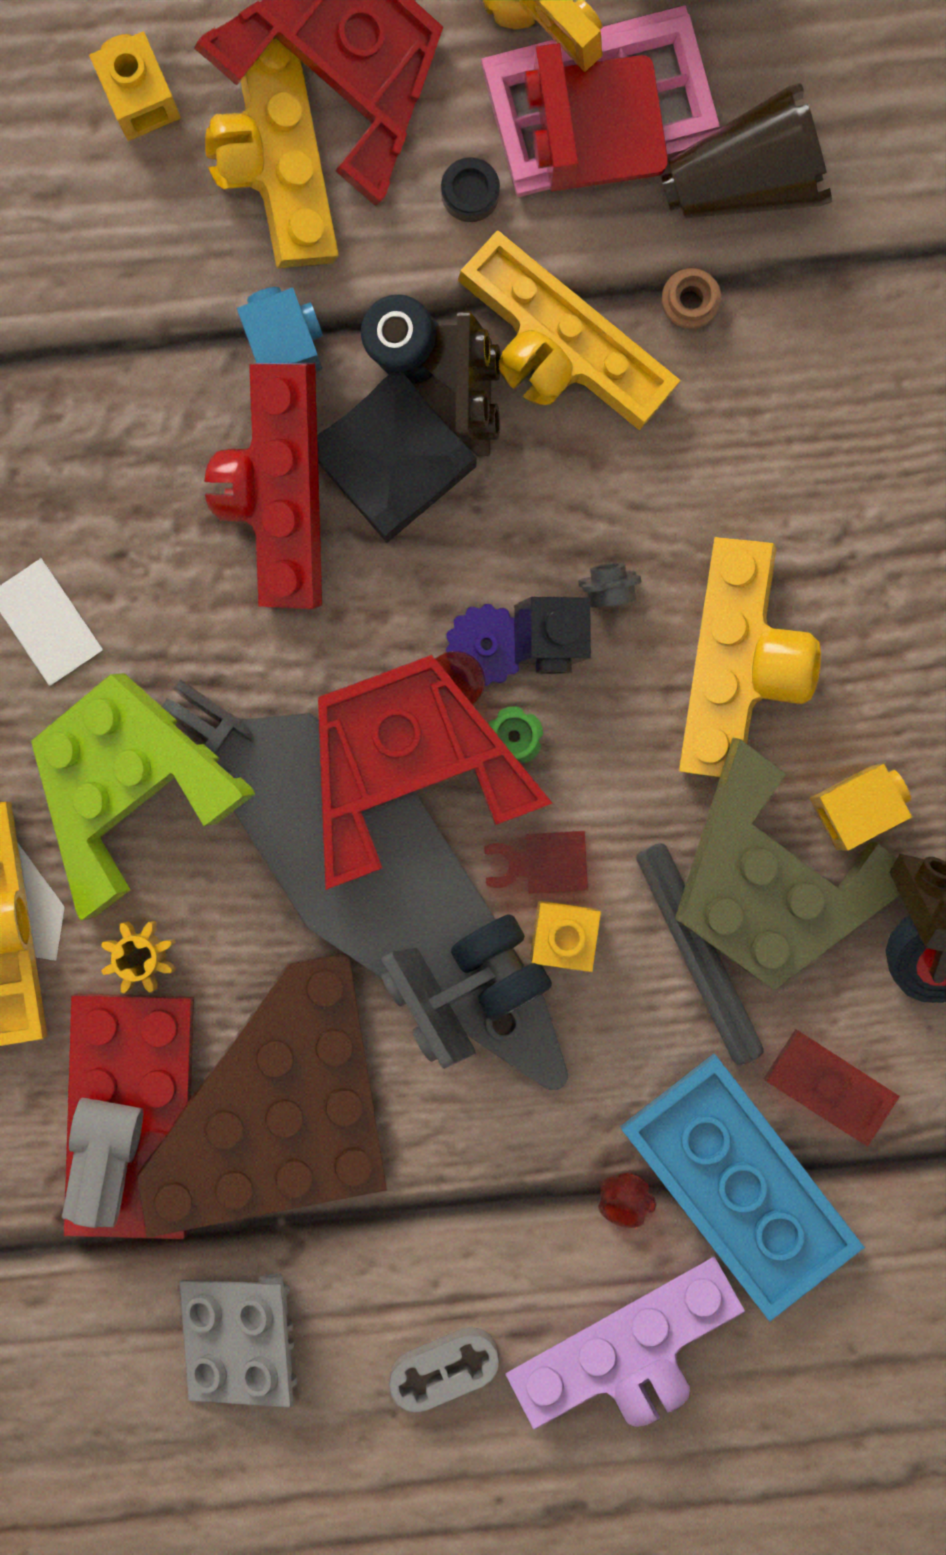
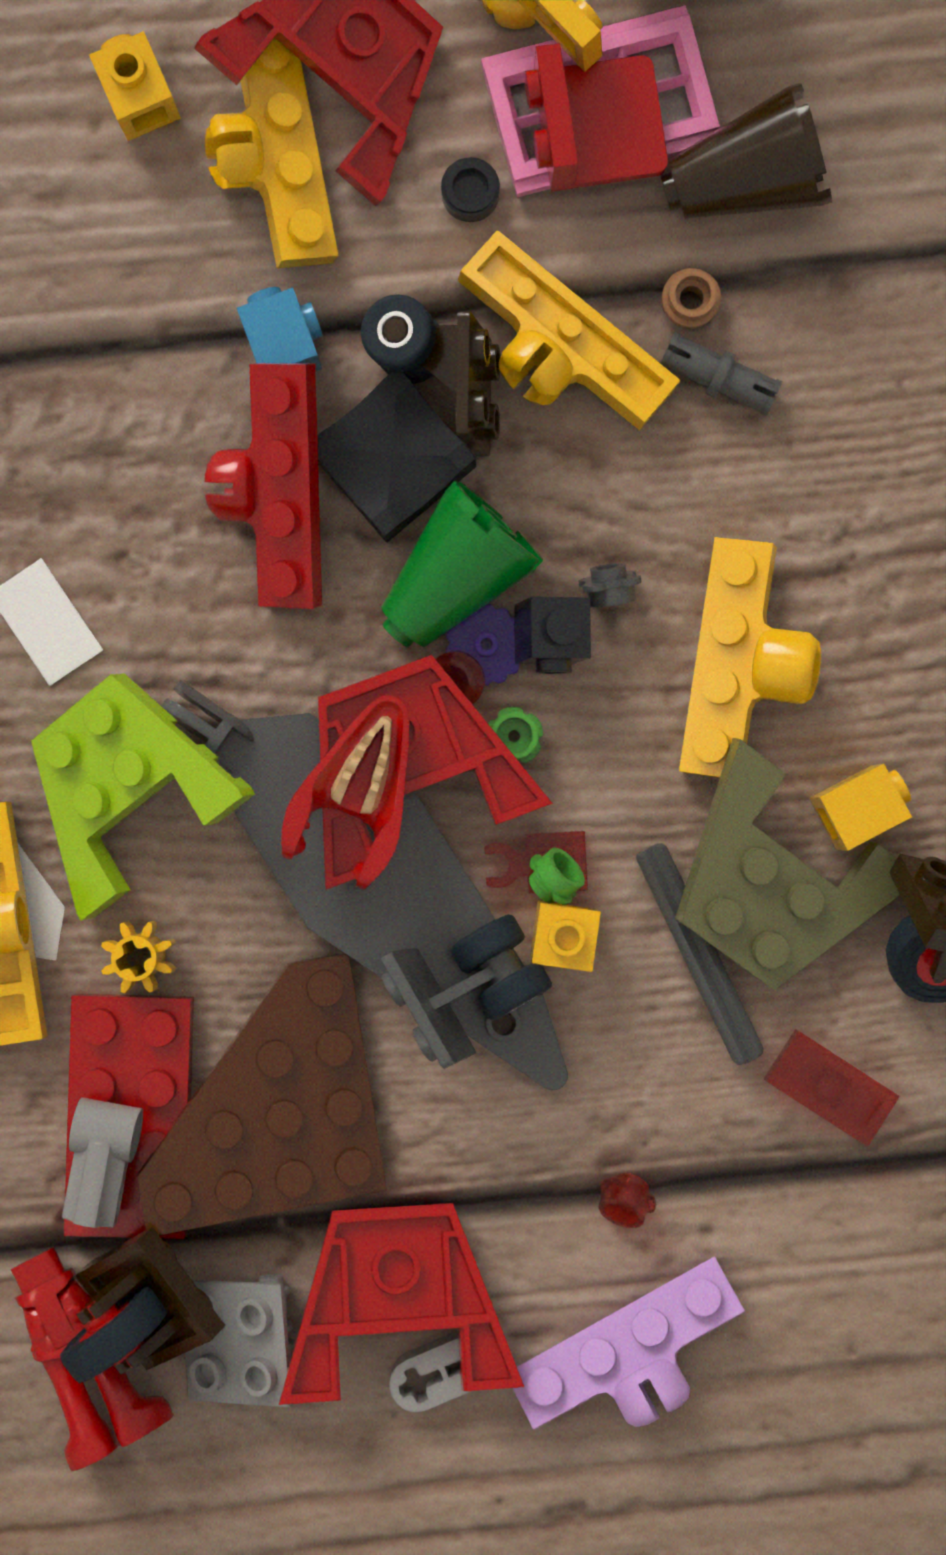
(50, 1312): none -> red piece
(139, 1310): none -> dark brown plate
(361, 778): none -> red animal
(396, 1275): none -> red wing
(455, 568): none -> green cone
(555, 876): none -> bright green plate
(720, 374): none -> dark grey pin
(742, 1187): dark azure plate -> none

